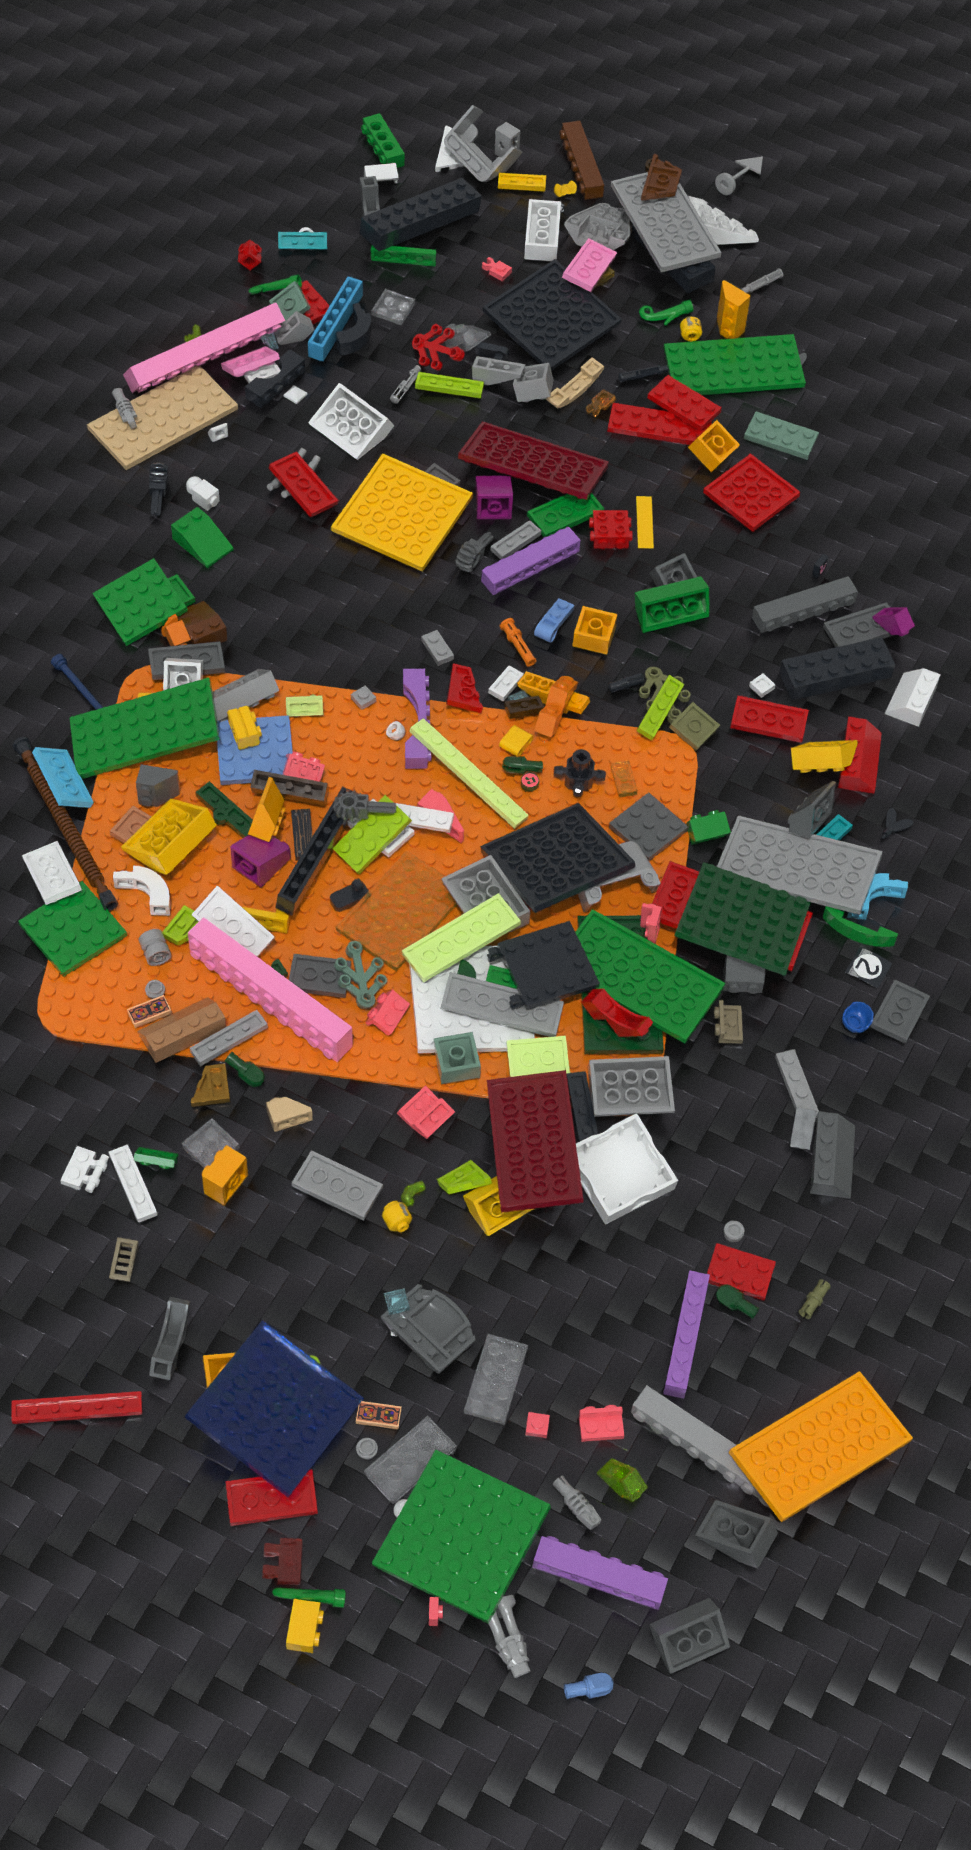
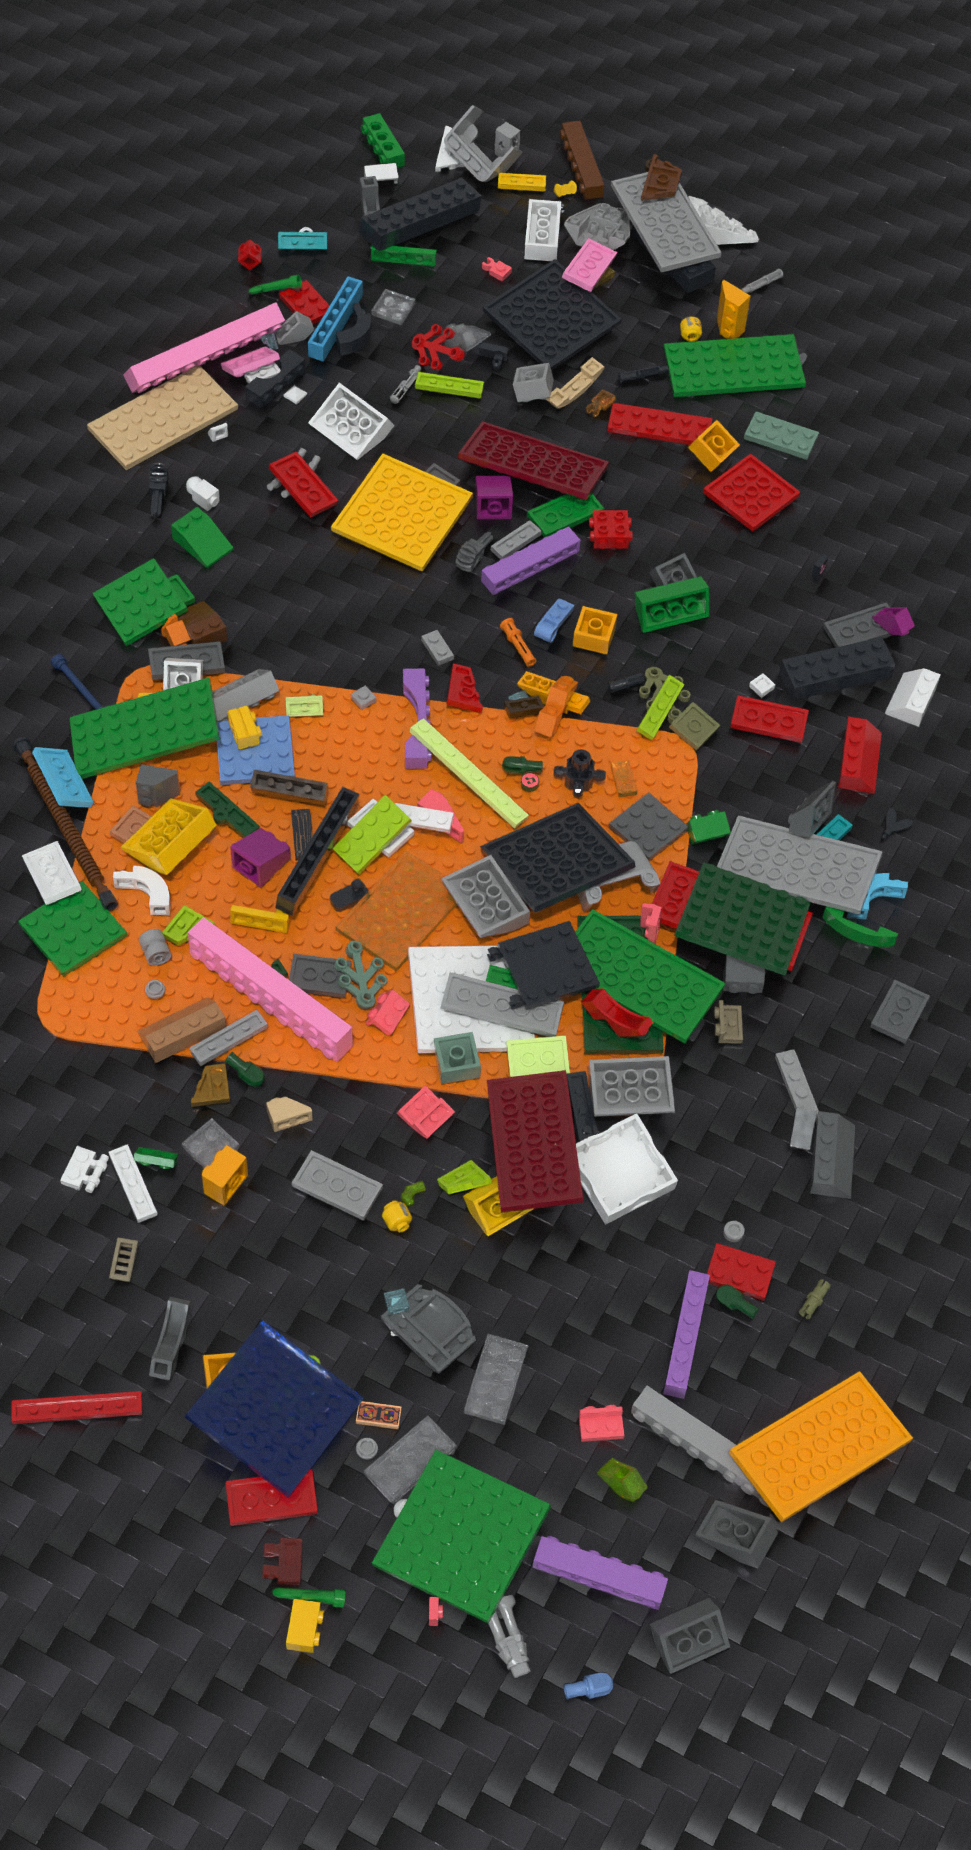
(124, 407): light grey hinge -> none
(149, 1011): tile -> none
(196, 333): clear neon green arm -> none
(234, 921): white plate -> none
(268, 813): light orange slope -> none
(291, 300): sand green plate -> none
(303, 768): coral bracket -> none
(359, 806): dark grey gear -> none
(398, 734): white piece -> none
(461, 937): yellowish green plate -> none
(466, 969): dark green tile -> none
(495, 371): light grey slope -> none
(505, 683): white plate -> none
(516, 741): yellow piece -> none
(537, 1425): coral plate -> none
(577, 1503): light grey hinge -> none
(644, 522): yellow sticker -> none
(684, 308): green plant -> none
(684, 402): red plate -> none
(726, 183): light grey piece -> none
(804, 604): dark grey brick -> none
(823, 755): yellow slope -> none
(857, 1017): blue hair -> none
(869, 967): sticker -> none

